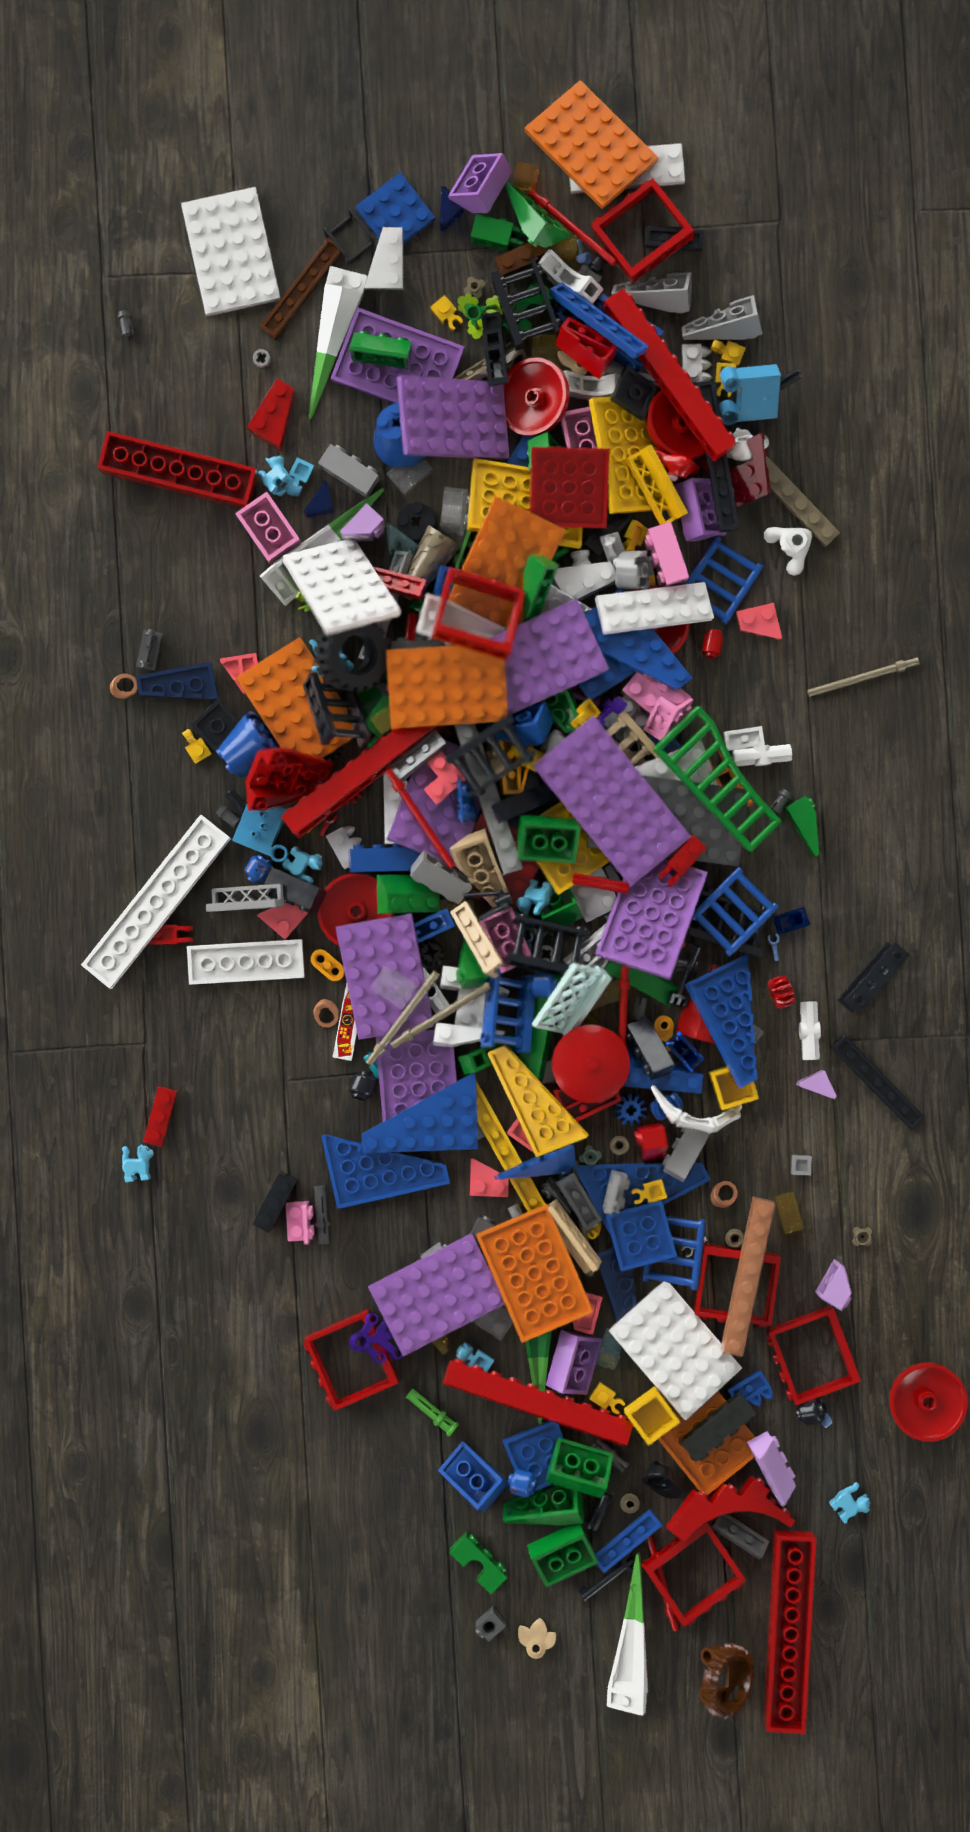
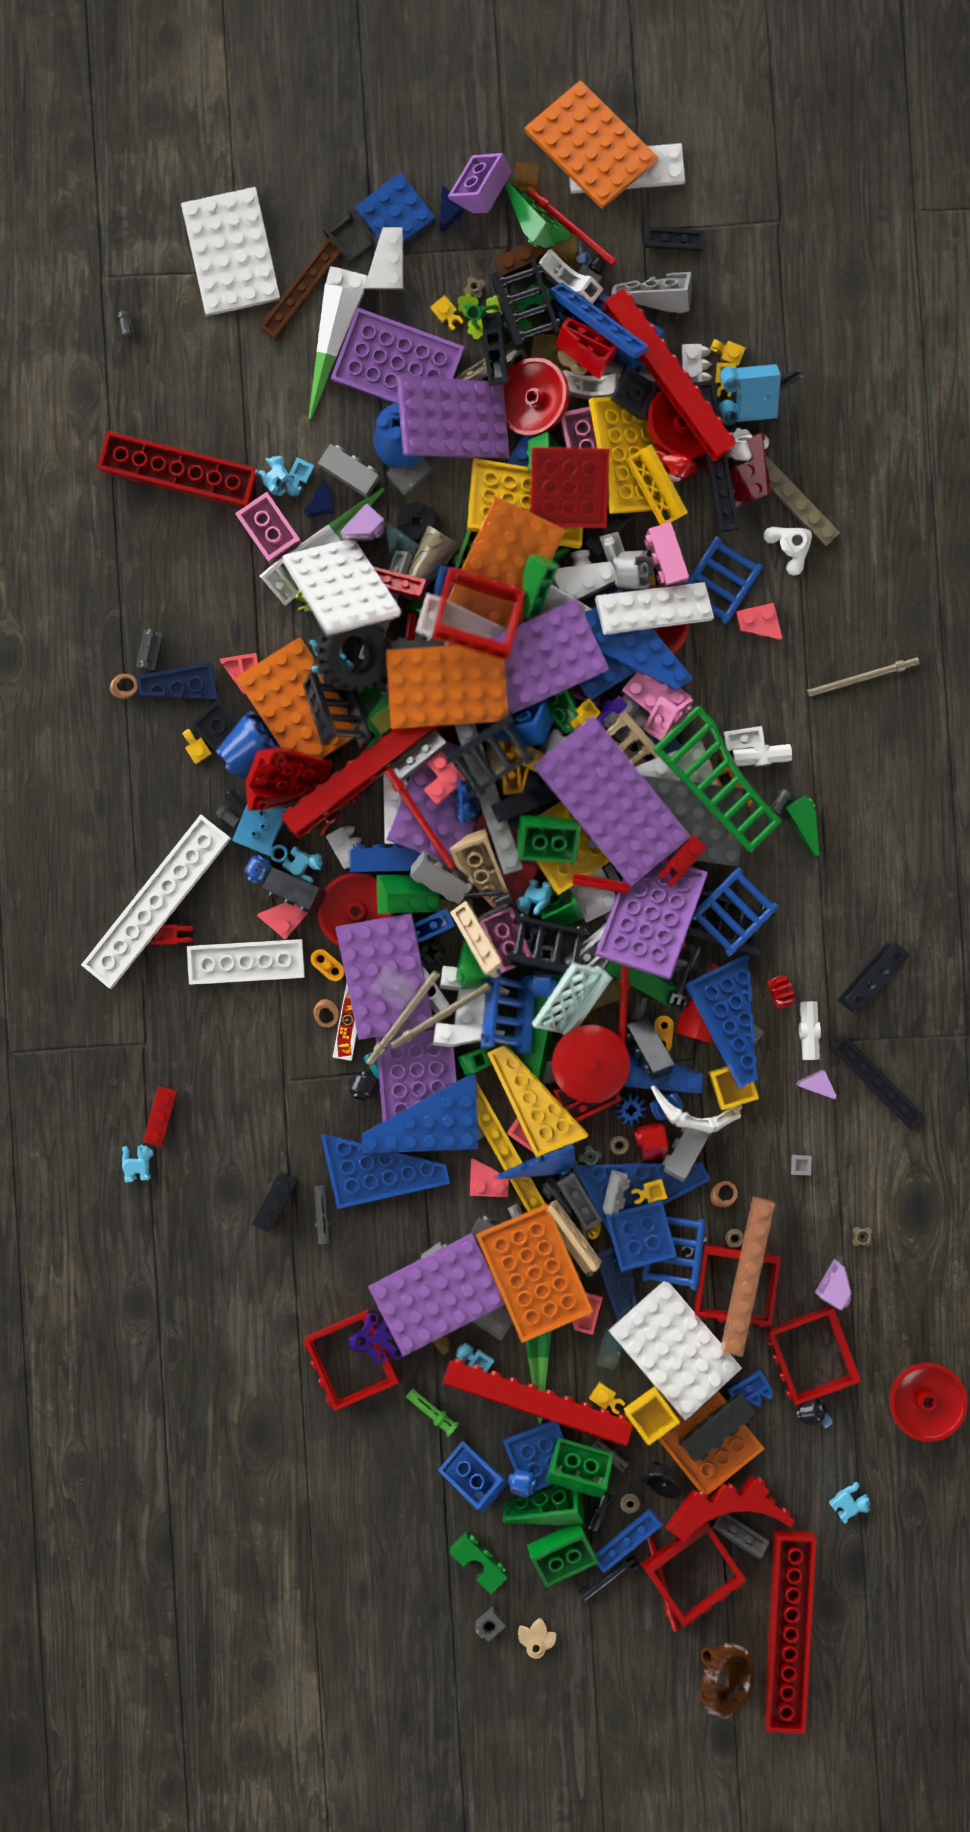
(244, 905): light grey fence -> none
(256, 358): light grey bush -> none
(273, 415): red wedge -> none
(298, 1221): bright pink bracket -> none
(381, 350): green slope -> none
(454, 509): clear brick -> none
(495, 233): green hinge -> none
(573, 1362): medium lavender slope -> none
(629, 1673): white plate -> none
(635, 535): yellow plate -> none
(661, 253): red window -> none
(684, 1051): clear blue slope -> none
(701, 519): medium lavender slope -> none
(712, 643): red brick -> none
(734, 323): light grey wedge -> none
(773, 1466): lavender slope -> none
(774, 946): medium blue hand -> none
(789, 1212): clear yellow plate -> none
(791, 920): clear blue slope -> none

